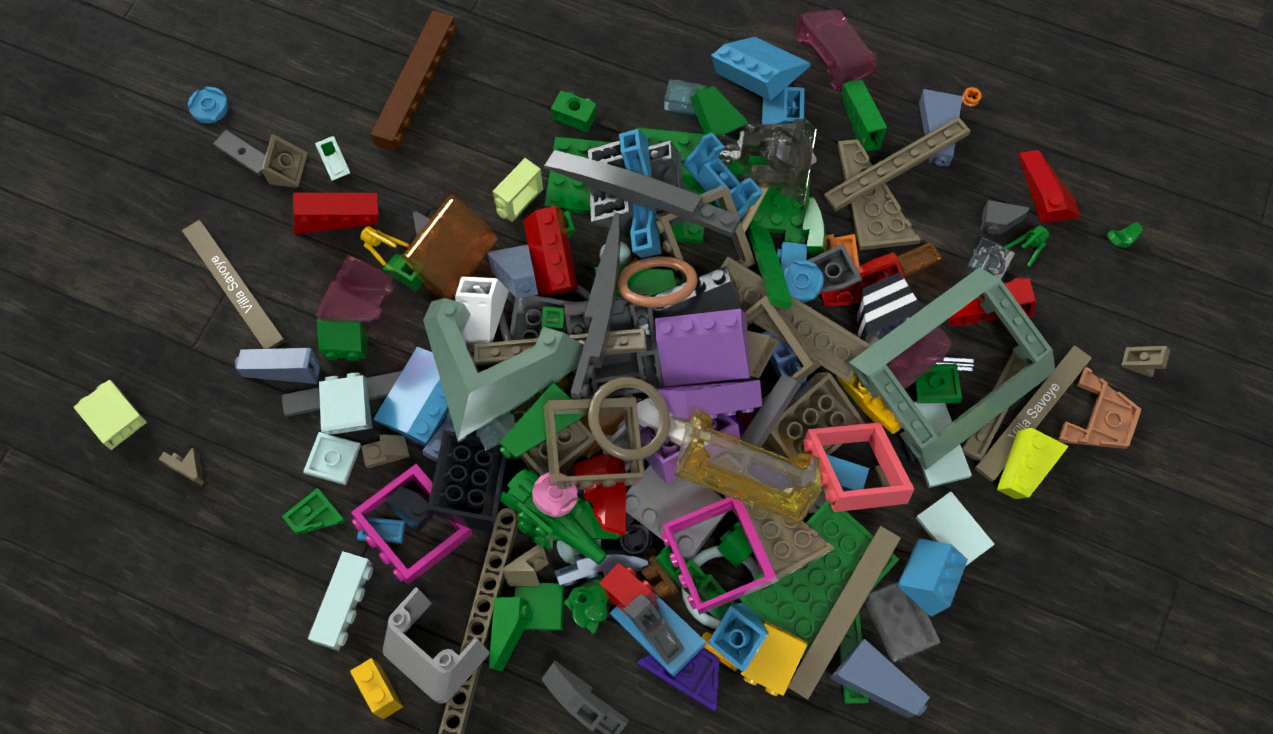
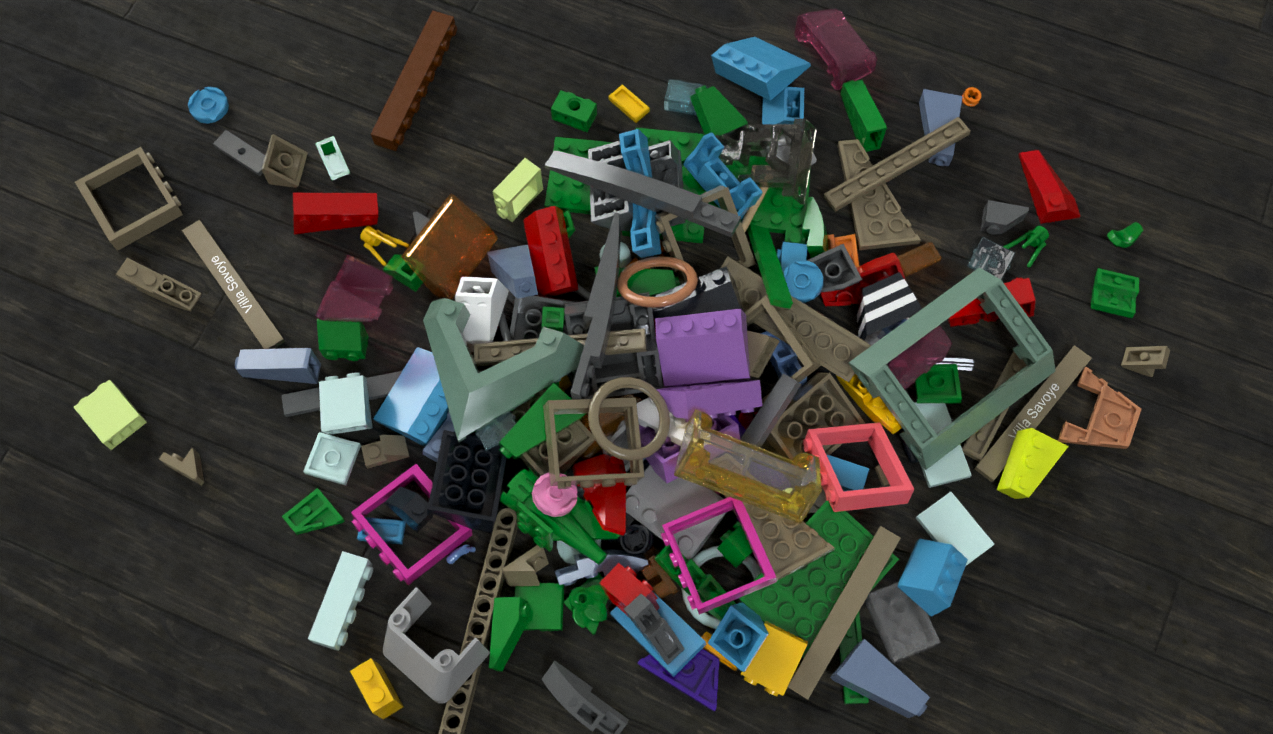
(142, 226): none -> dark tan window
(158, 286): none -> dark tan slope
(459, 552): none -> medium blue piece
(629, 103): none -> yellow tile
(1115, 293): none -> green slope

